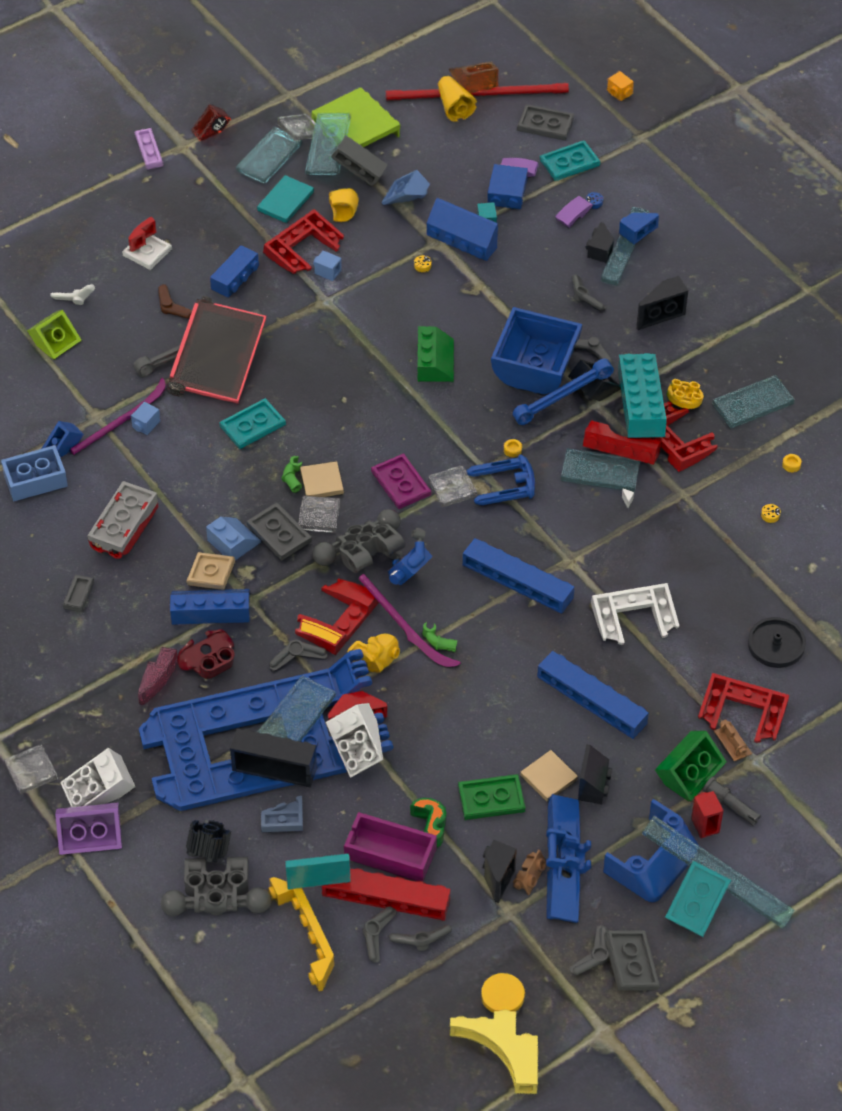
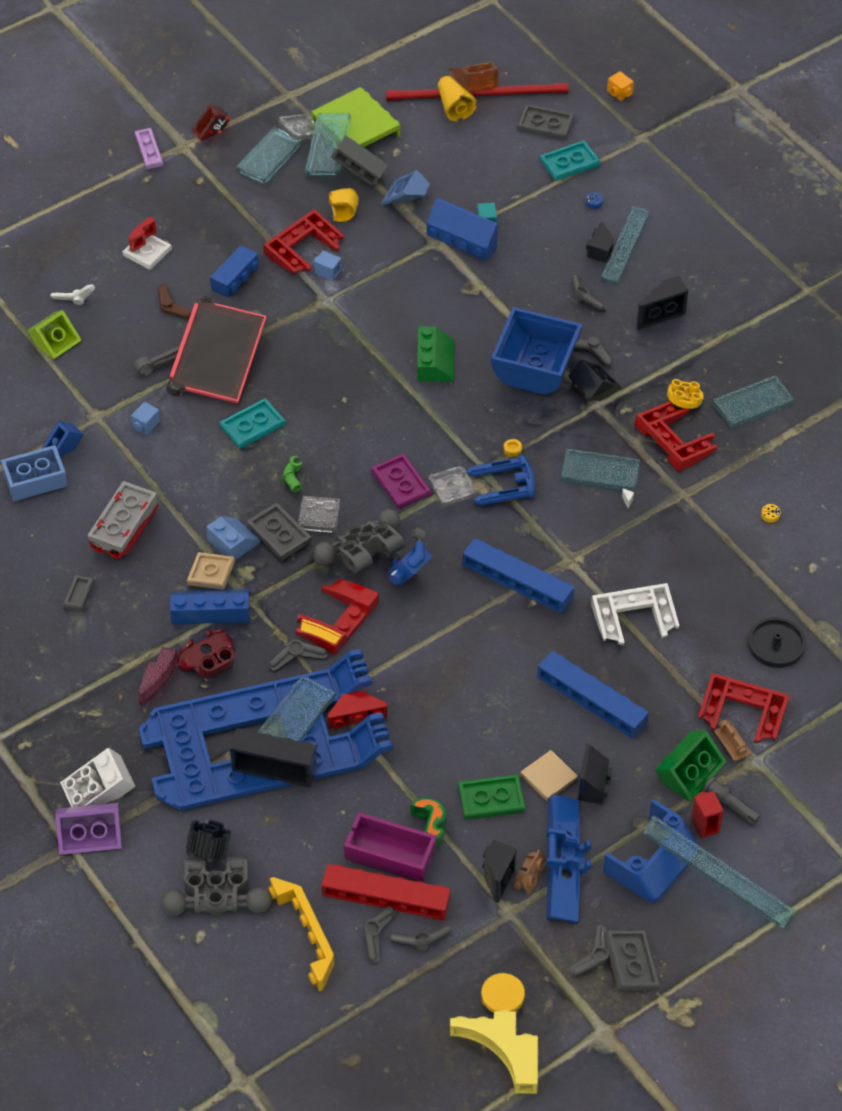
(30, 769): clear plate -> none
(120, 420): magenta piece -> none
(283, 817): sand blue wing -> none
(285, 199): teal tile -> none
(318, 871): teal tile -> none
(322, 480): tan tile -> none
(357, 738): white slope -> none
(378, 652): yellow head -> none
(411, 635): magenta piece -> none
(422, 263): yellow tile -> none
(437, 641): bright green piece -> none
(507, 186): blue brick -> none
(524, 413): blue piece -> none
(525, 163): medium lavender slope -> none
(573, 210): medium lavender slope -> none
(602, 438): red arch -> none
(638, 225): blue slope -> none
(642, 395): teal brick -> none
(698, 898): teal tile -> none
(792, 463): yellow tile -> none

